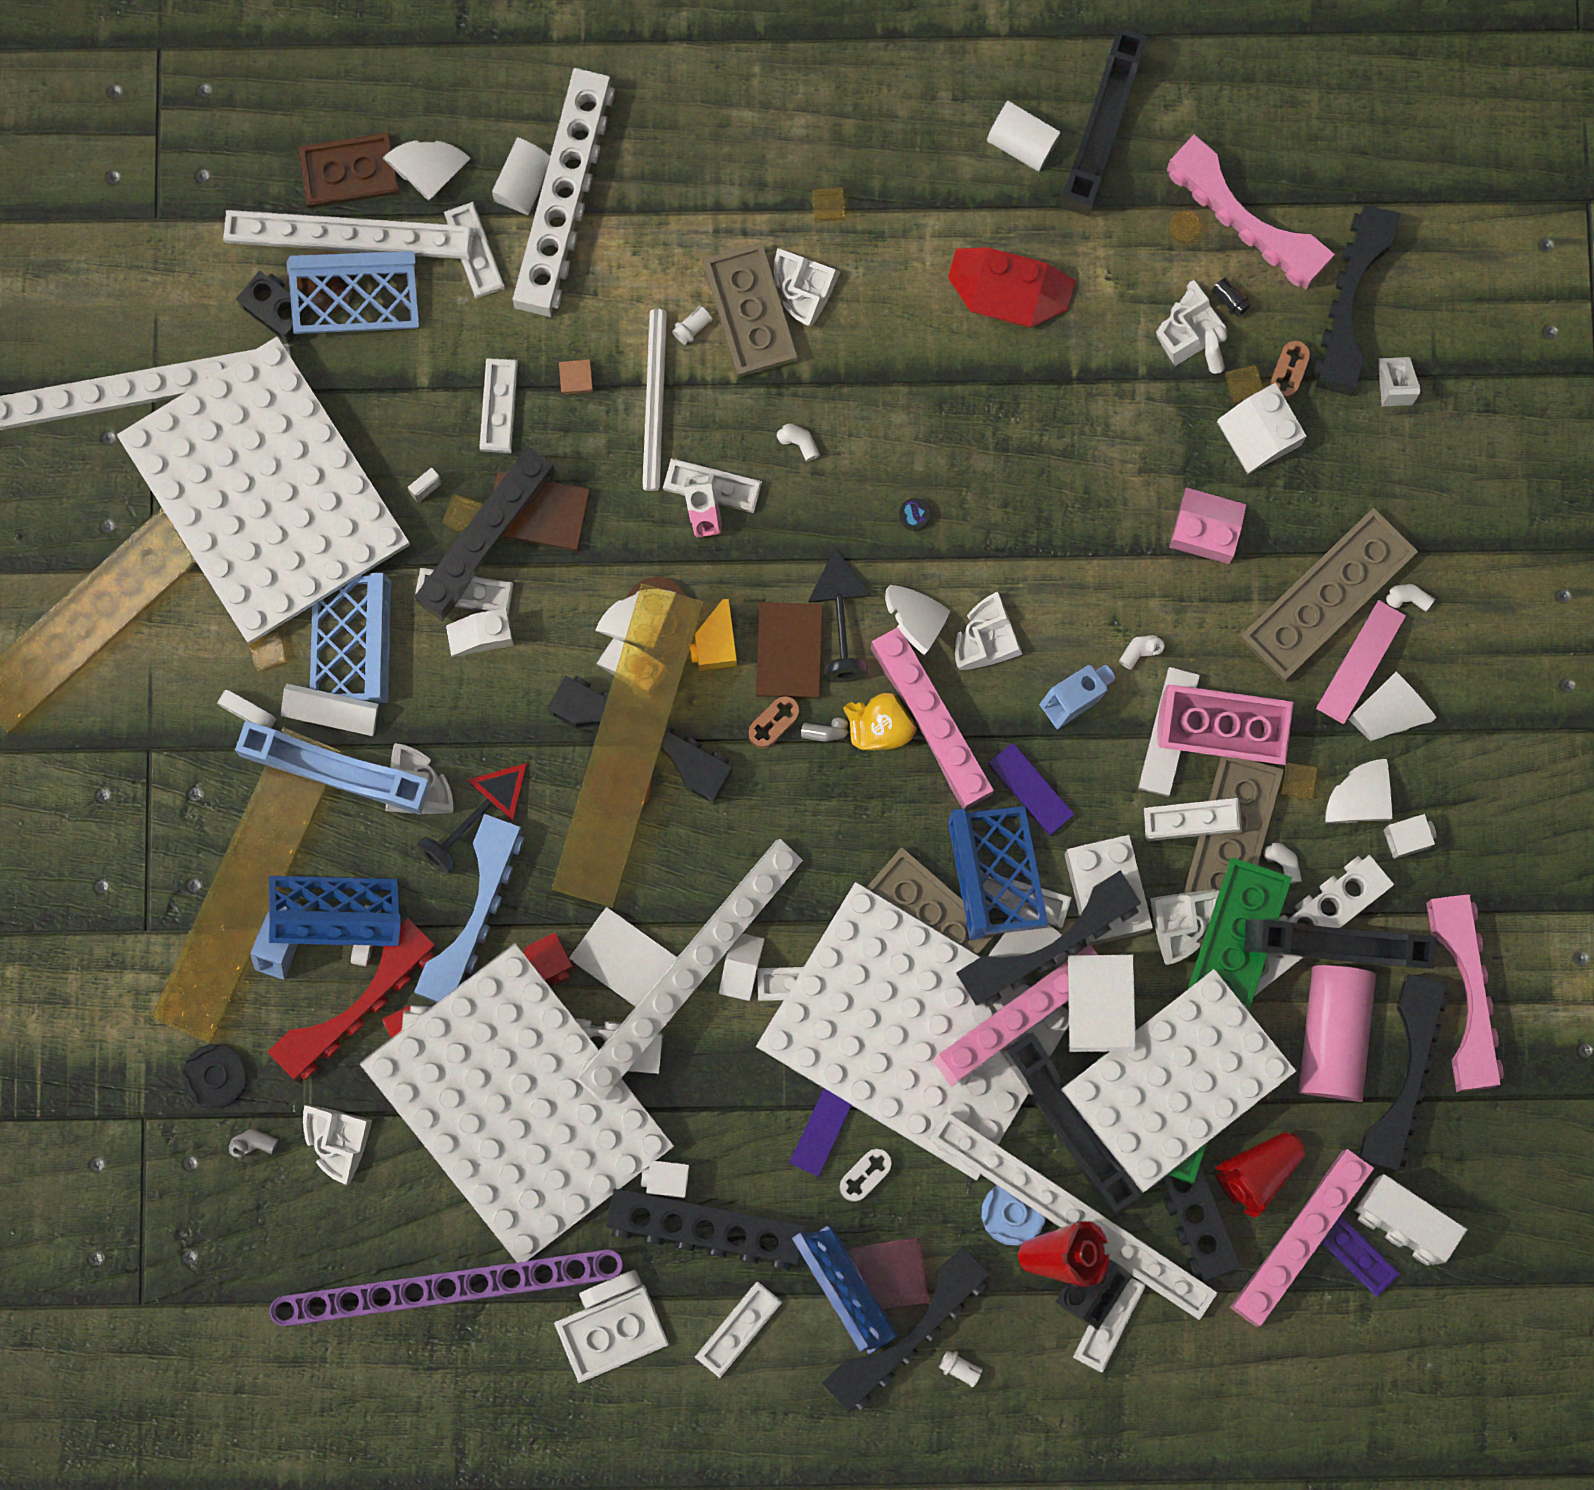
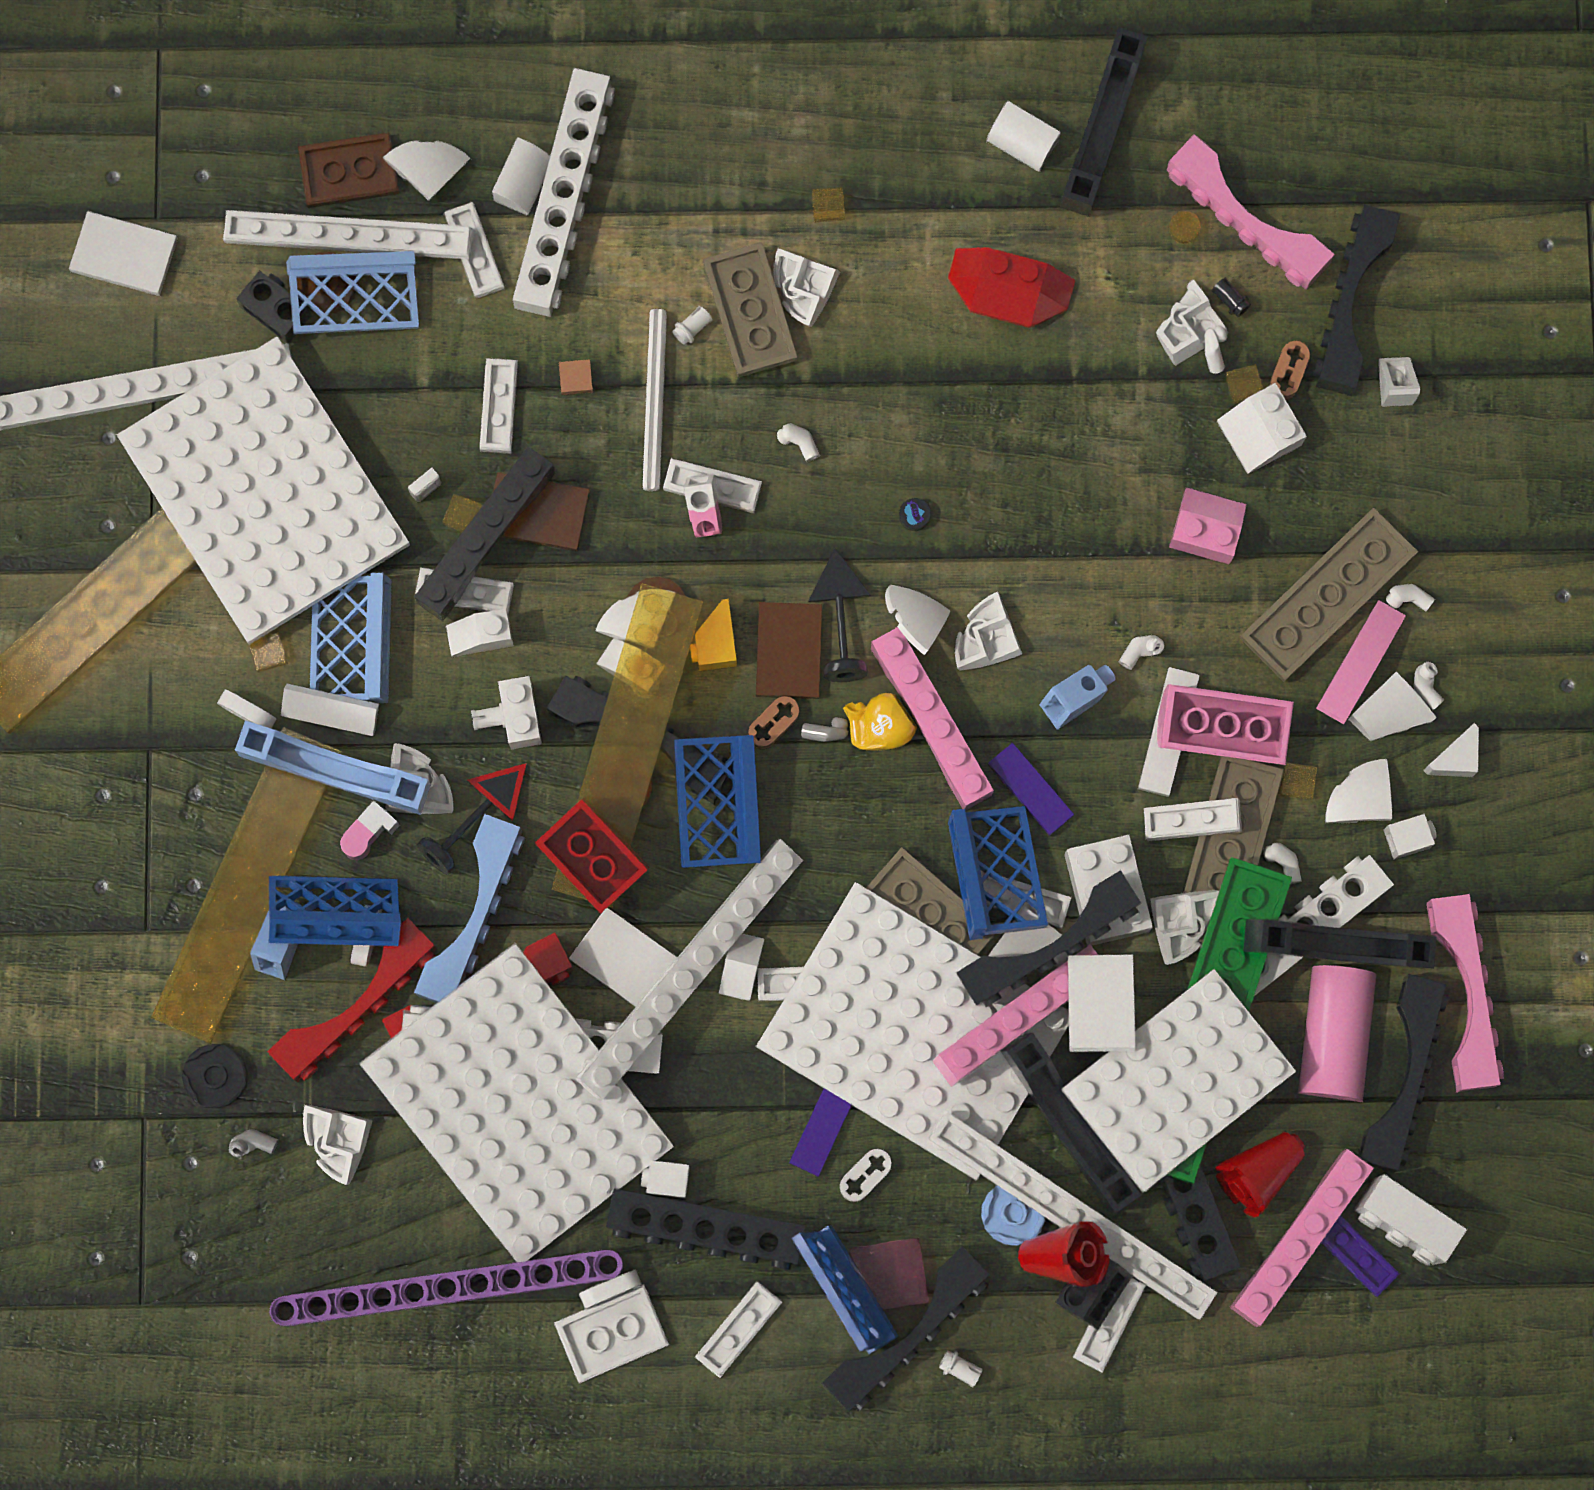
(123, 253): none -> white tile
(365, 830): none -> leg
(515, 713): none -> white brick
(592, 855): none -> red brick
(744, 798): none -> blue fence
(1424, 684): none -> white arm
(1459, 757): none -> white slope

